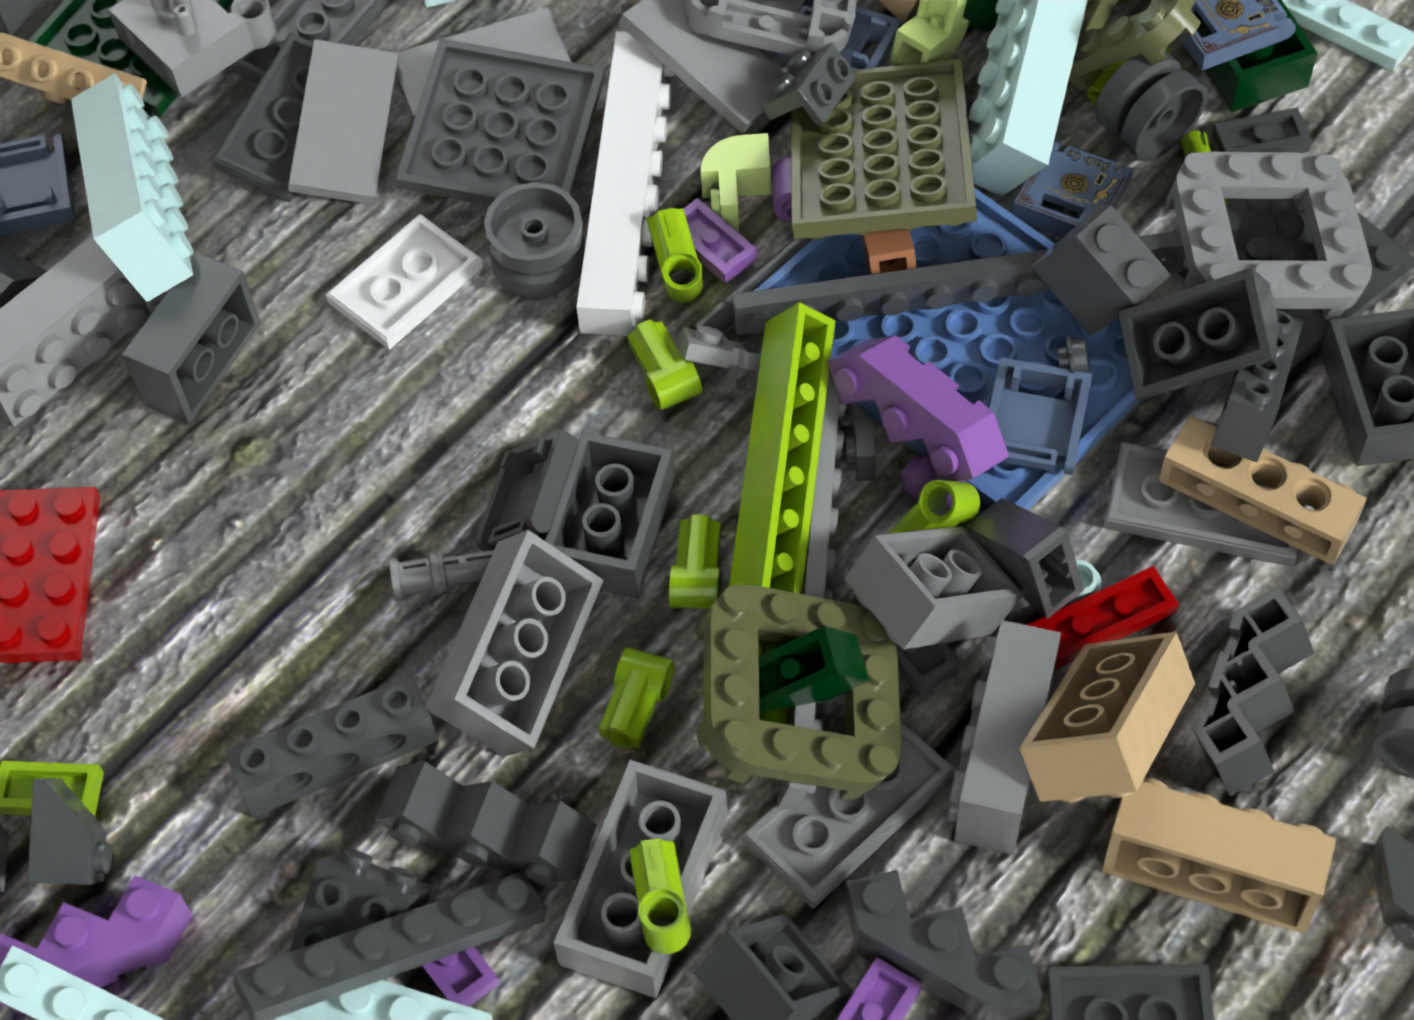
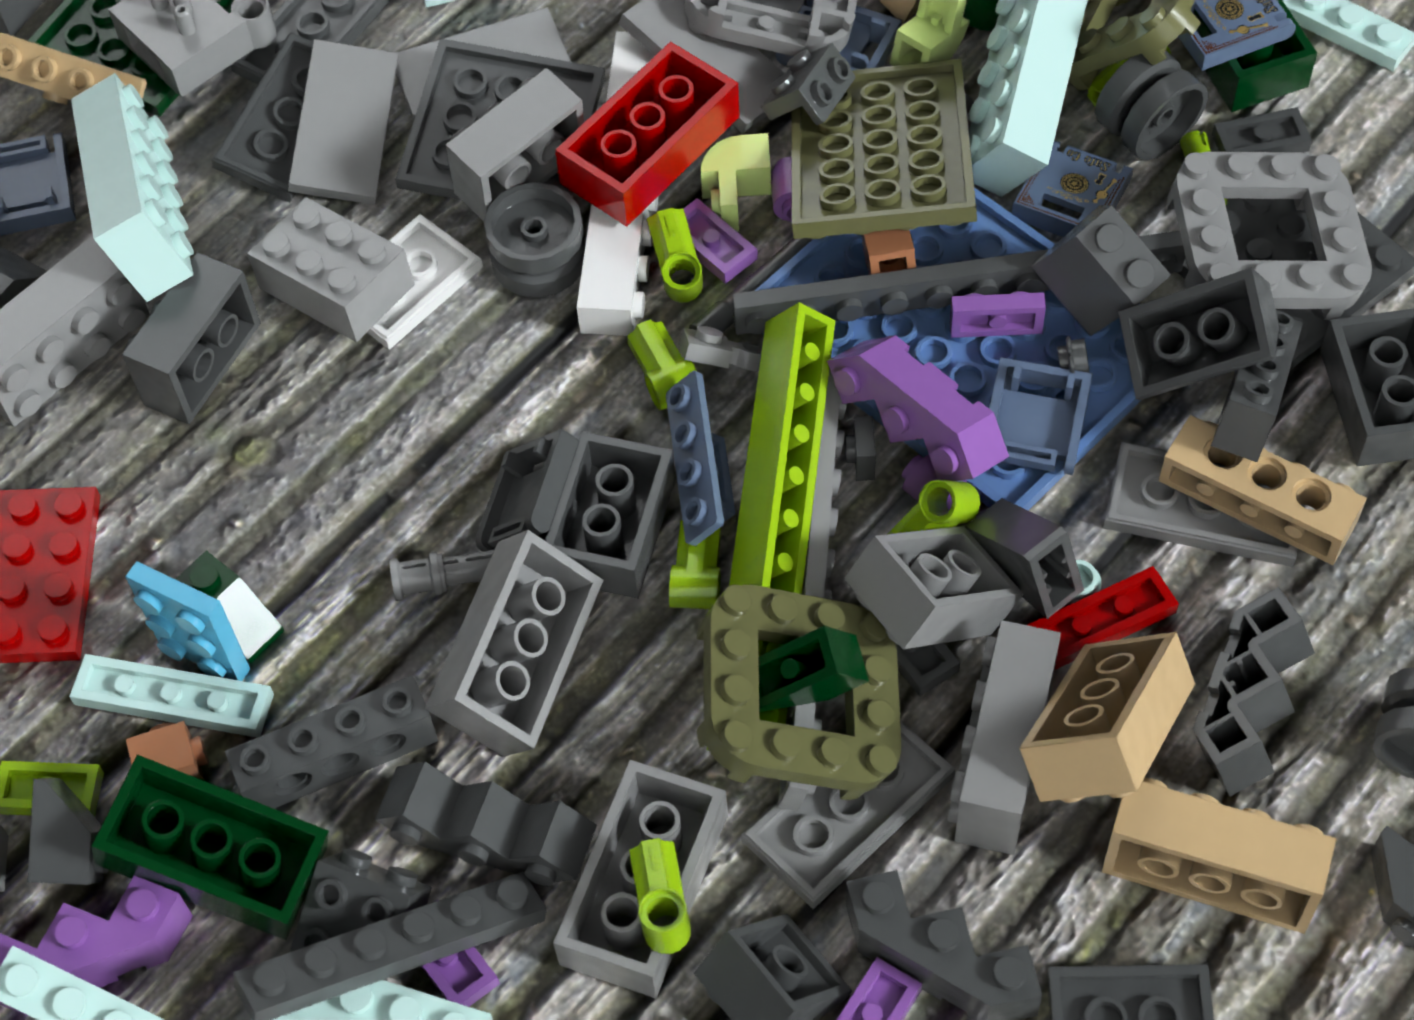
(172, 695): none -> light aqua plate
(172, 747): none -> nougat brick
(187, 623): none -> medium azure plate
(210, 846): none -> dark green brick
(247, 615): none -> slope
(331, 269): none -> light grey brick
(513, 141): none -> light grey brick
(638, 684): lime piece -> none
(648, 133): none -> red brick
(699, 461): none -> sand blue bracket
(997, 314): none -> medium lavender plate

